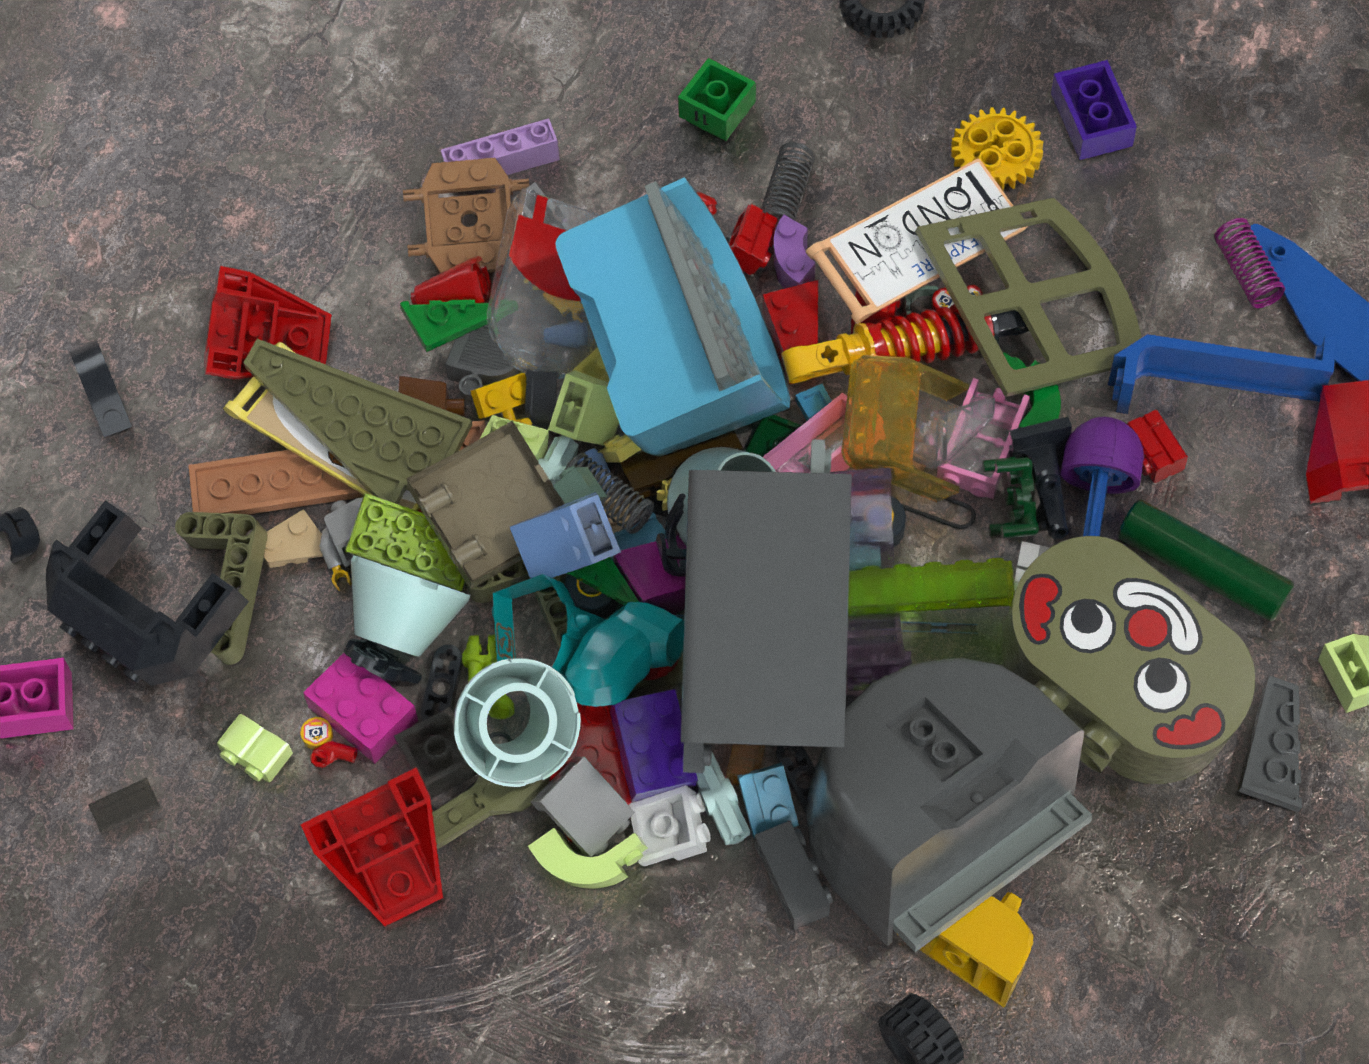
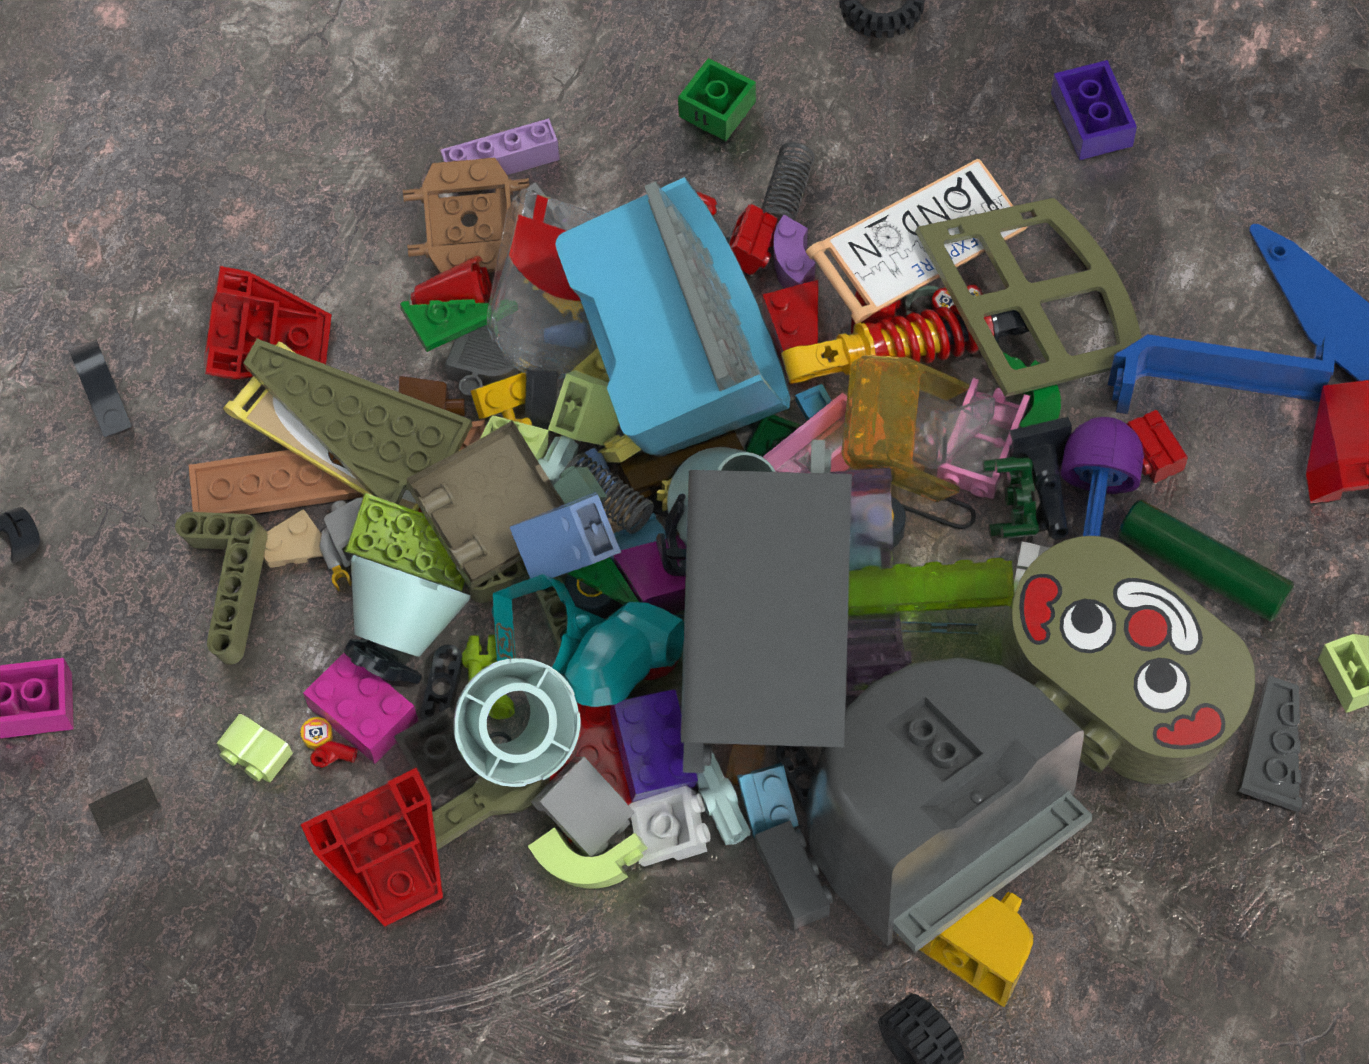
(120, 624): black wedge -> none
(997, 147): yellow gear -> none
(1236, 238): magenta piece -> none

